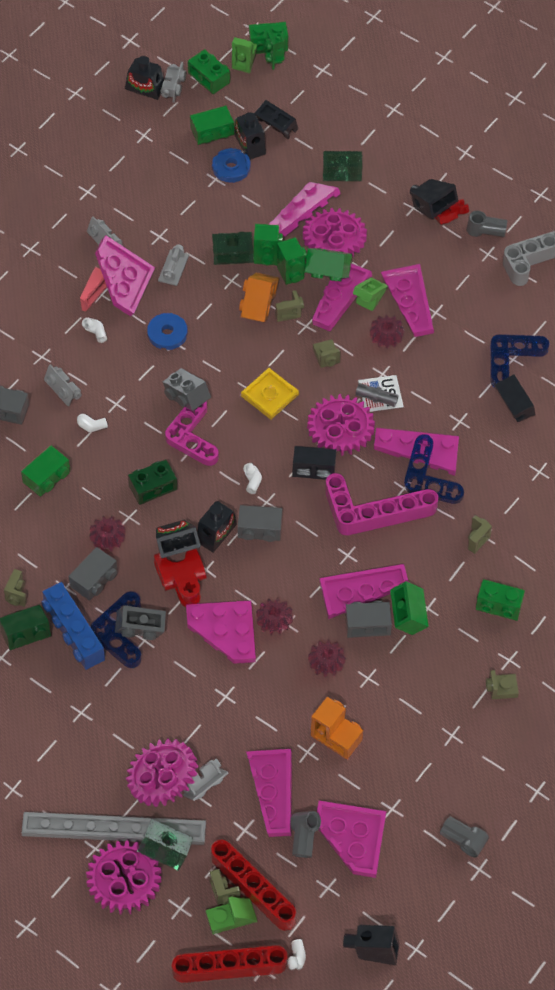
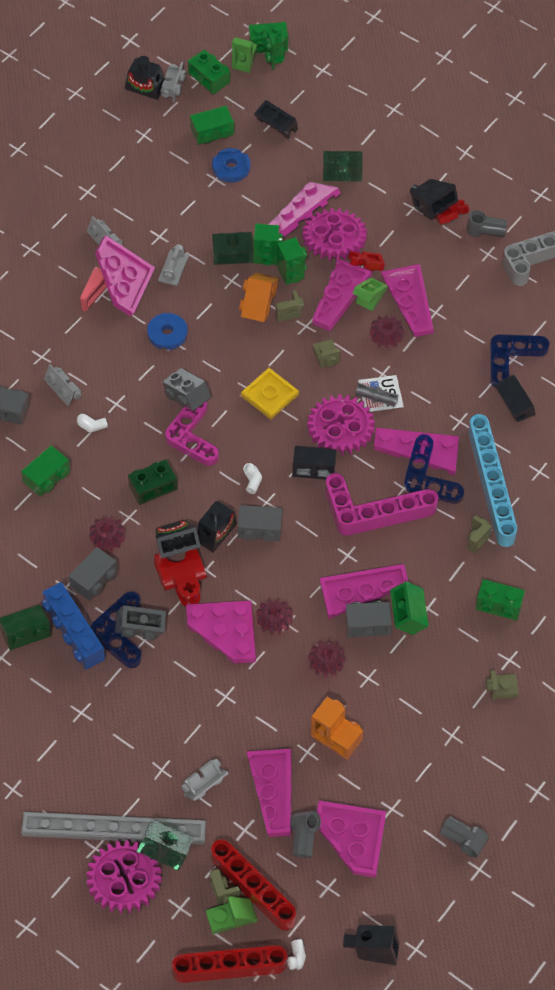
(14, 588): olive bracket -> none
(95, 327): white arm -> none
(162, 772): dark pink gear -> none
(248, 129): black torso -> none
(328, 263): green brick -> none
(369, 260): none -> red plate
(492, 488): none -> medium azure beam

